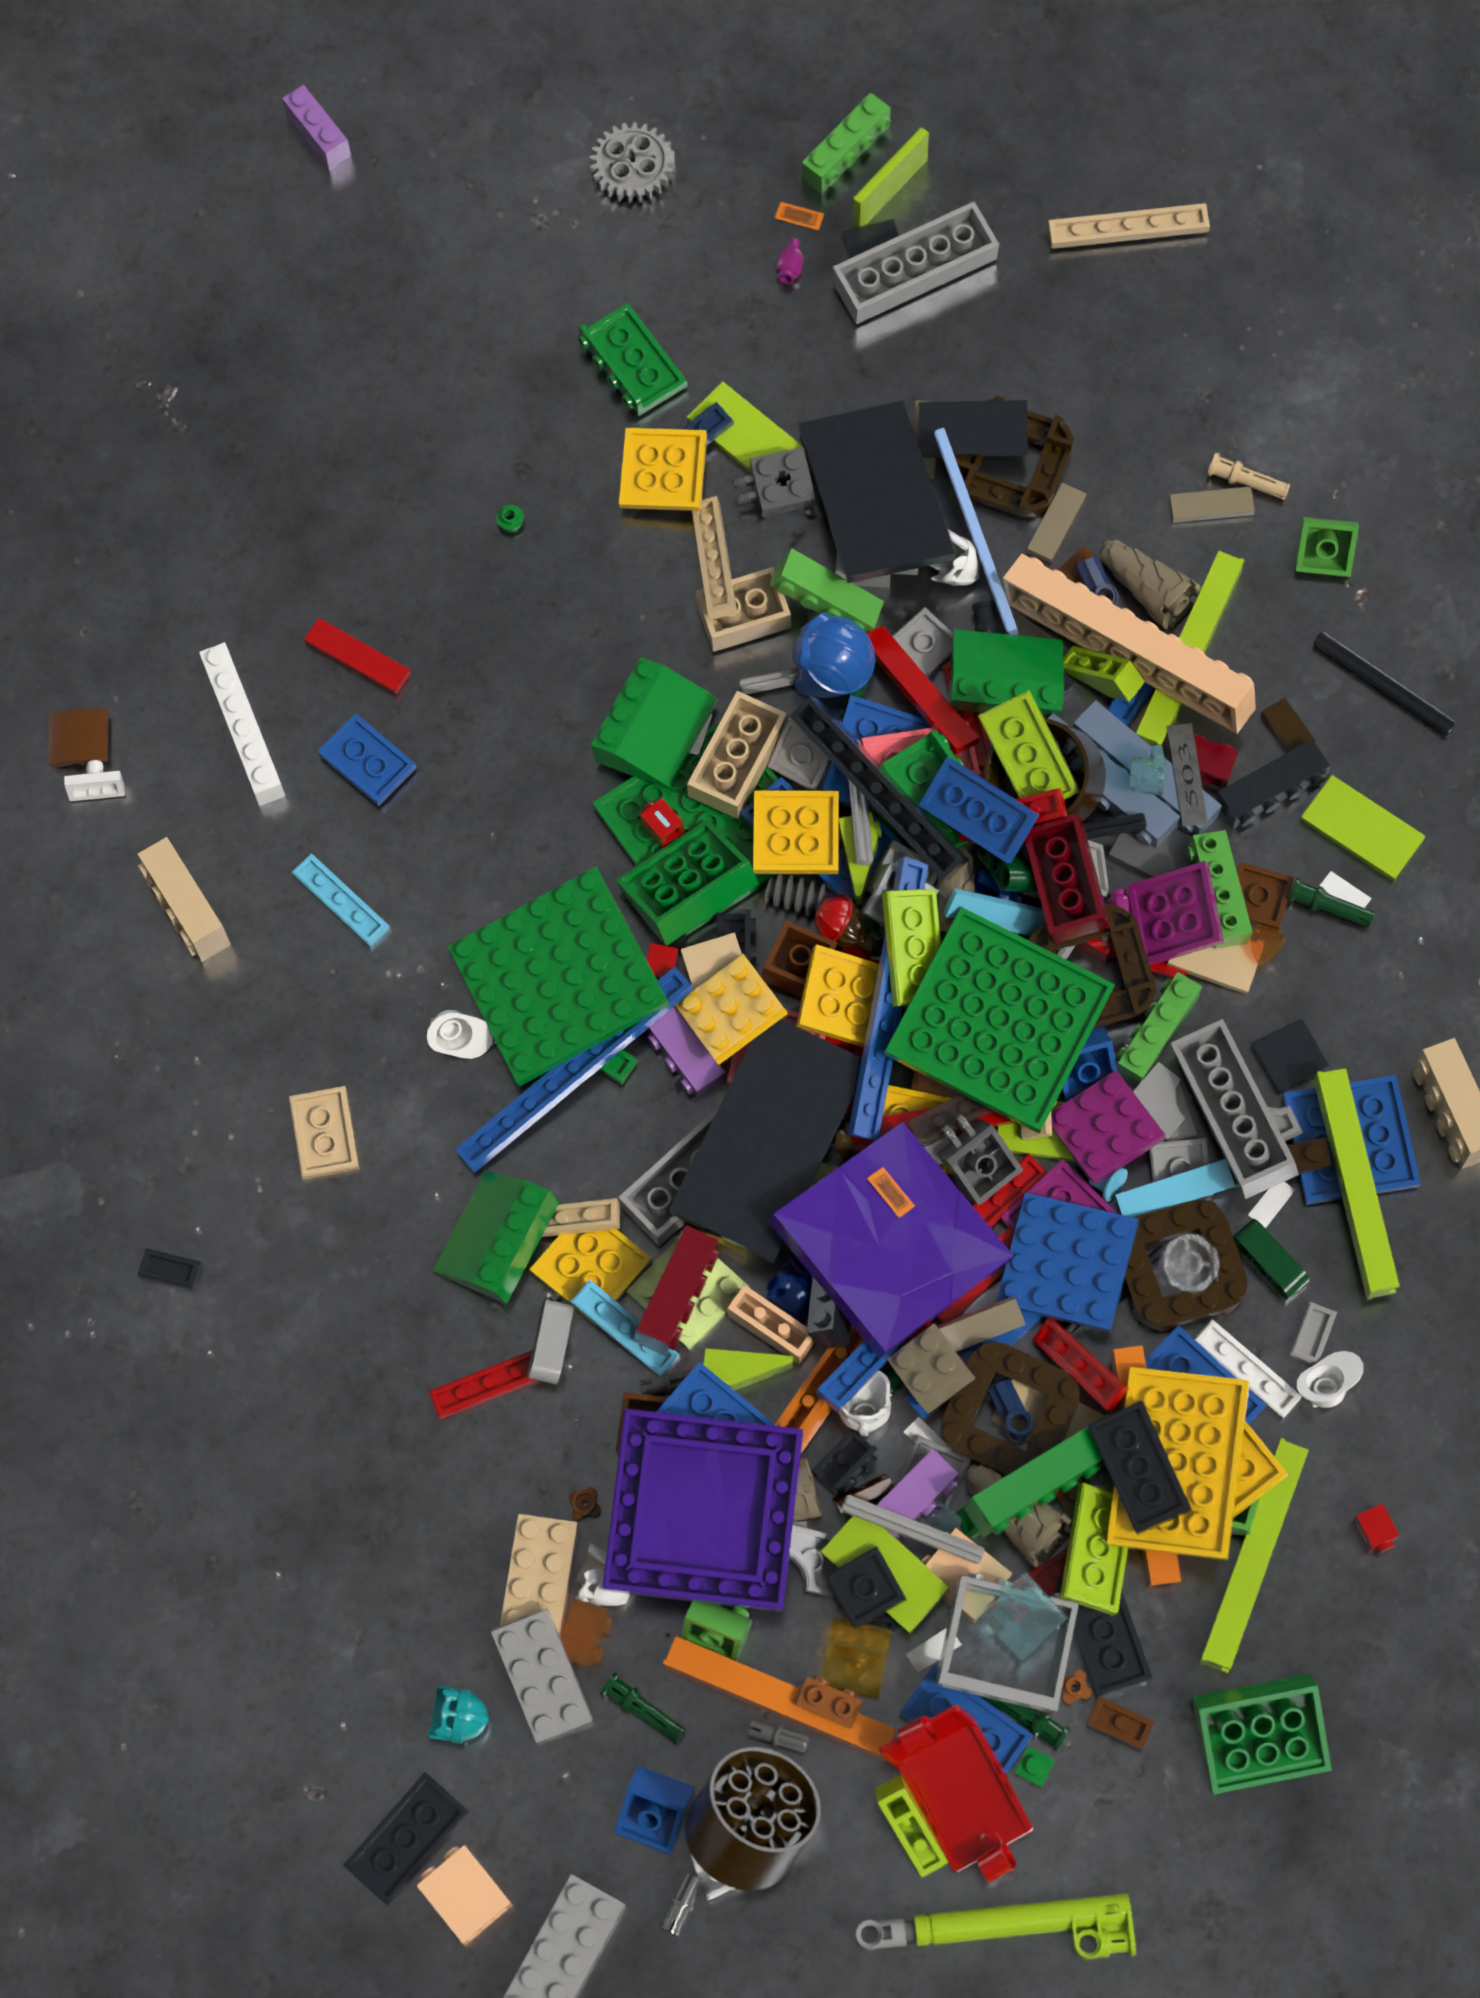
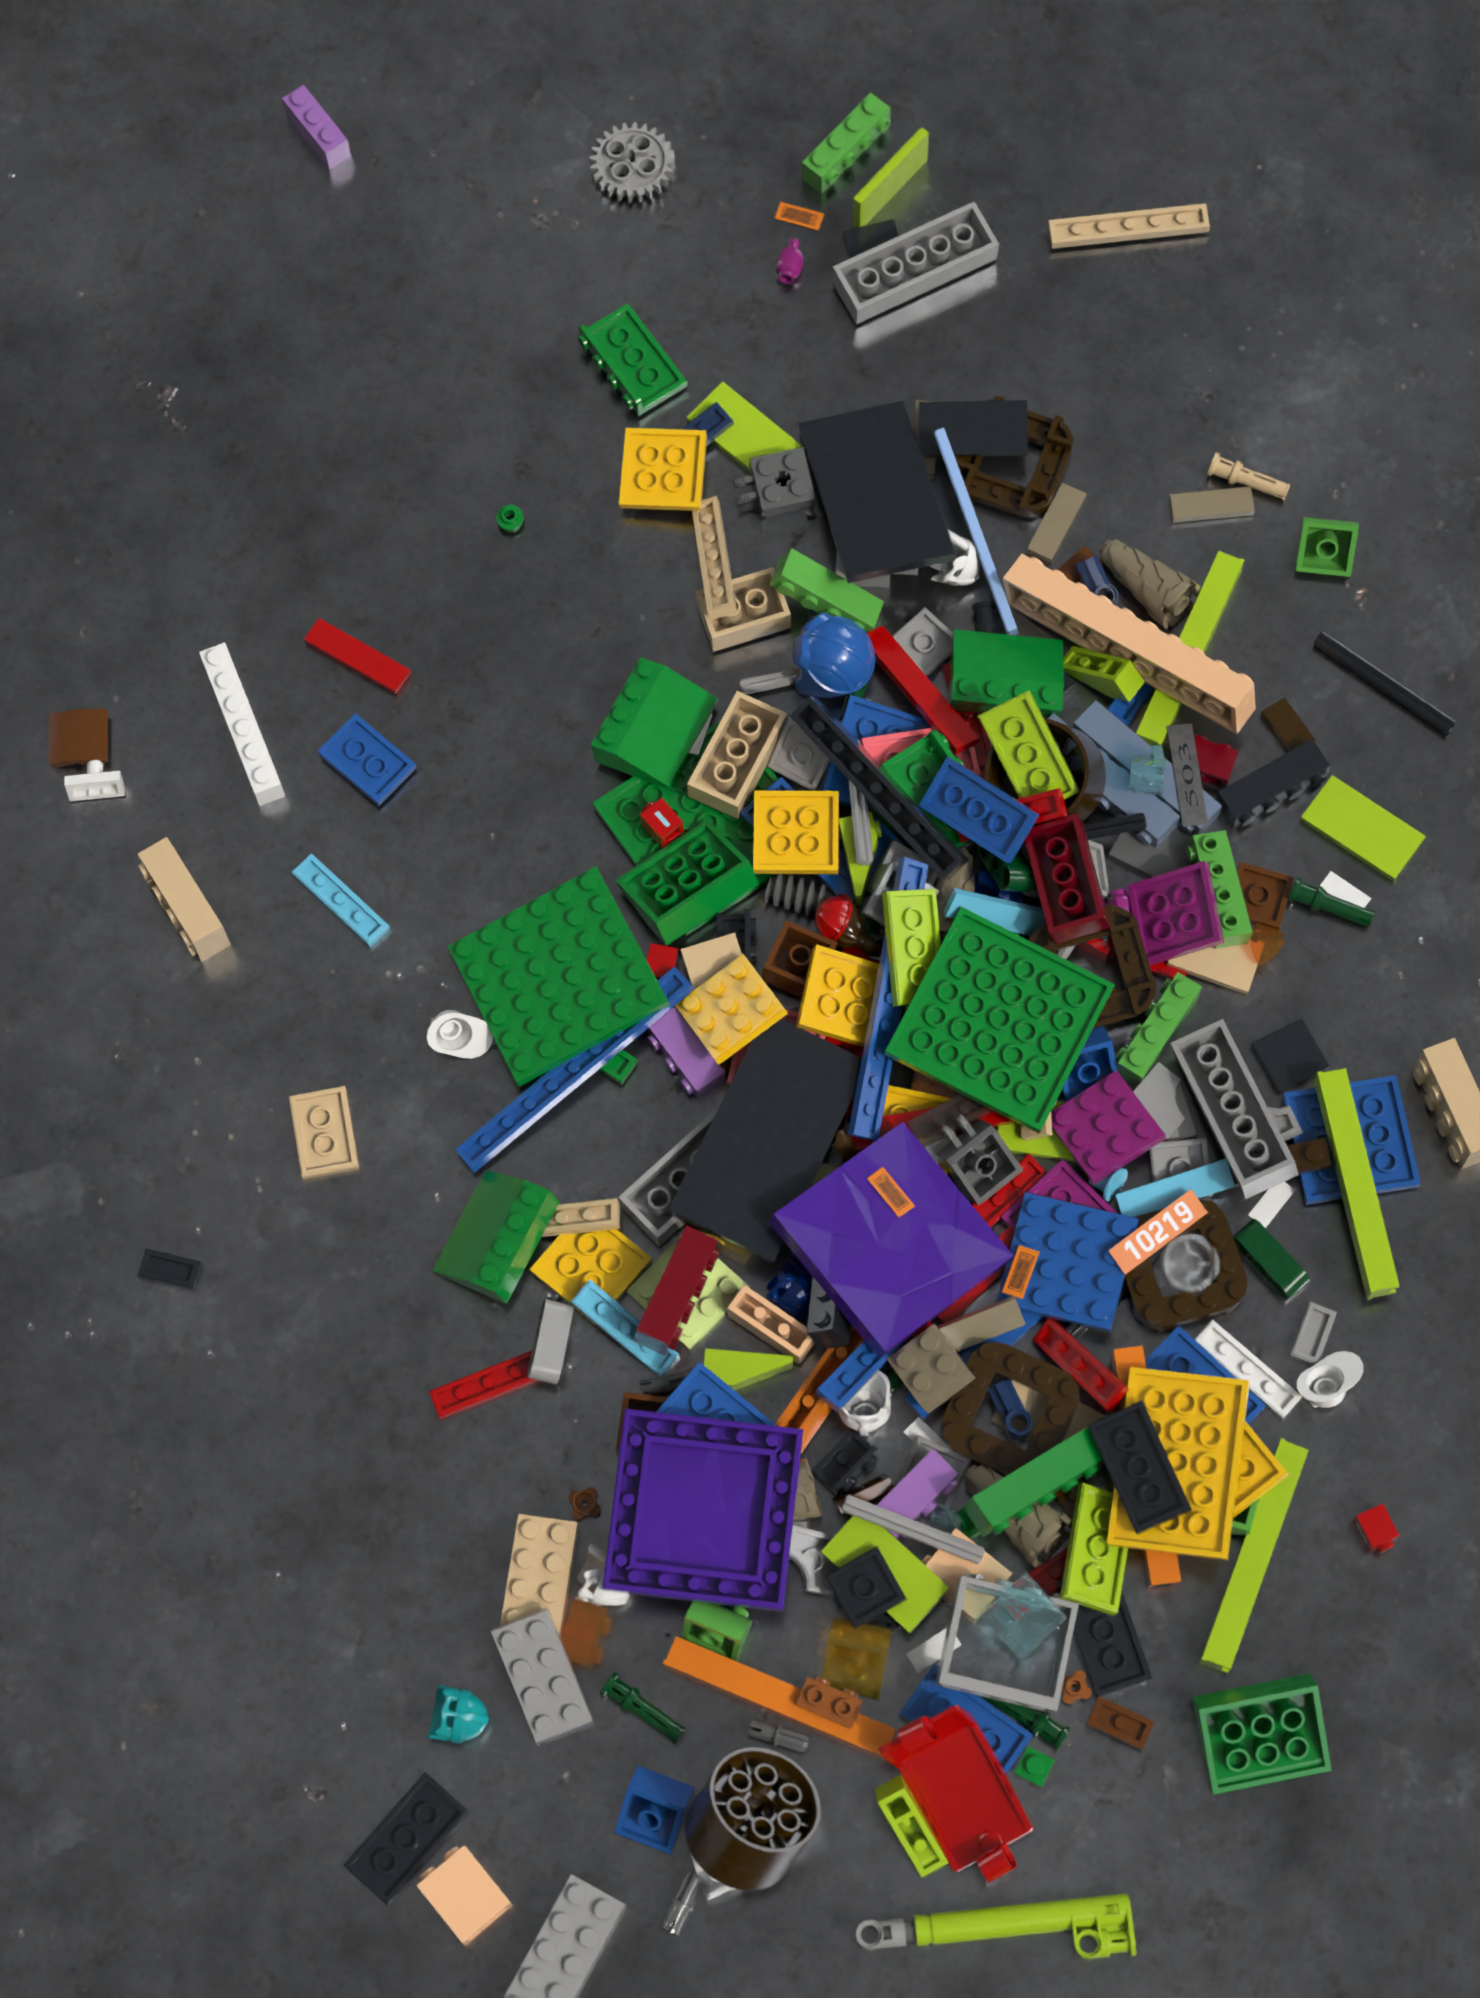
(1020, 1271): none -> sticker
(1158, 1231): none -> orange sticker

